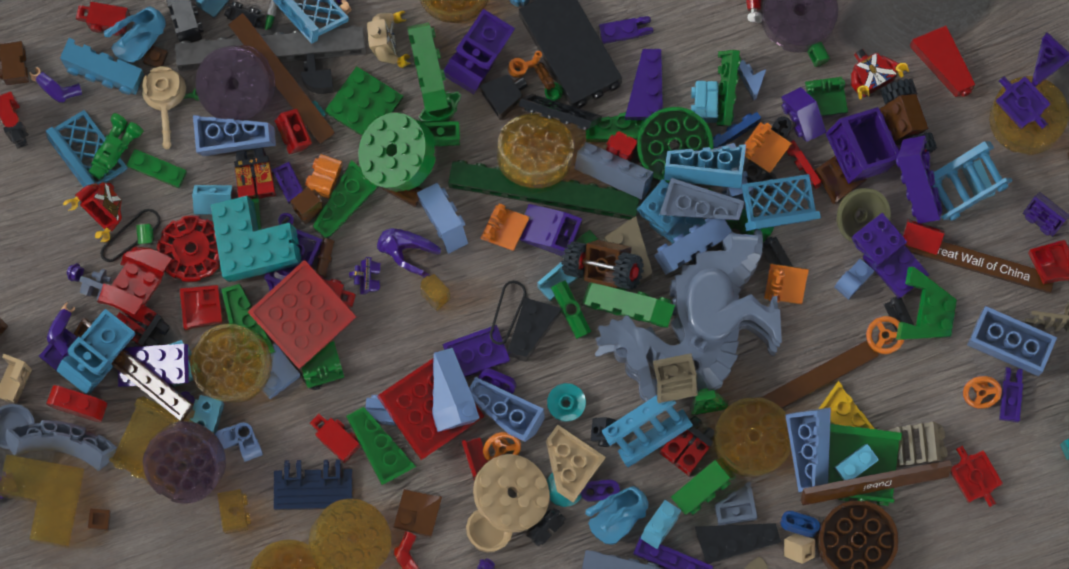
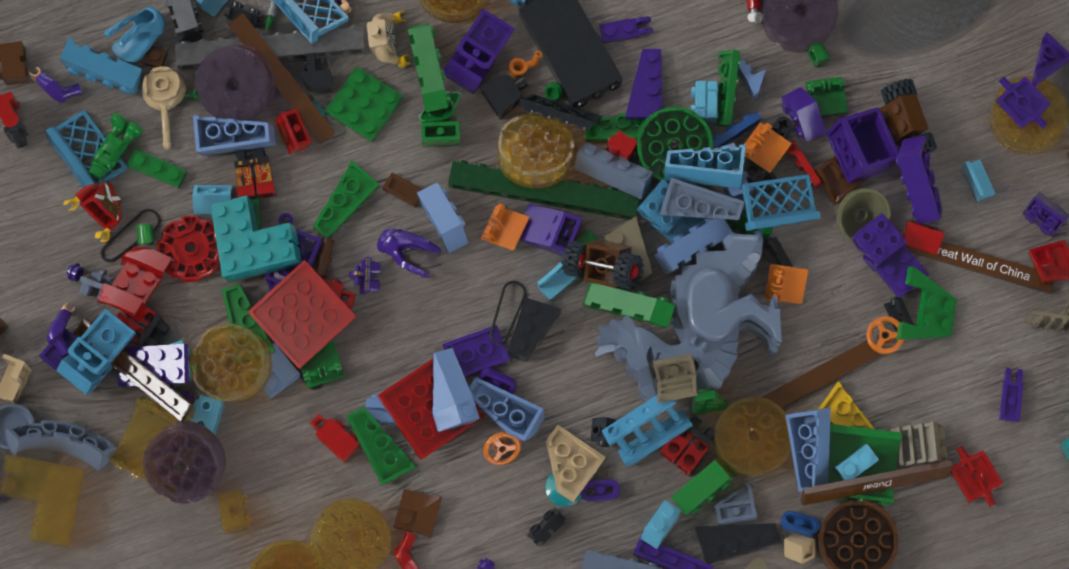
(77, 403): red brick -> none
(99, 519): reddish brown plate -> none
(102, 16): red brick -> none
(200, 306): red plate -> none
(248, 445): medium blue piece -> none
(288, 181): dark purple plate -> none
(307, 205): reddish brown brick -> none
(313, 491): dark blue hinge -> none
(324, 175): orange brick -> none
(397, 152): green brick -> none
(434, 291): clear yellow brick -> none
(474, 455): red panel -> none
(484, 535): tan piece -> none
(492, 495): tan plate -> none
(544, 75): reddish brown axle -> none
(562, 393): teal dish -> none
(576, 321): green piece -> none
(619, 516): dark azure hair -> none
(854, 279): medium blue plate -> none
(874, 72): torso -> none
(944, 60): red slope -> none
(966, 161): dark azure fence -> none
(982, 389): orange piece -> none
(1012, 341): medium blue brick -> none

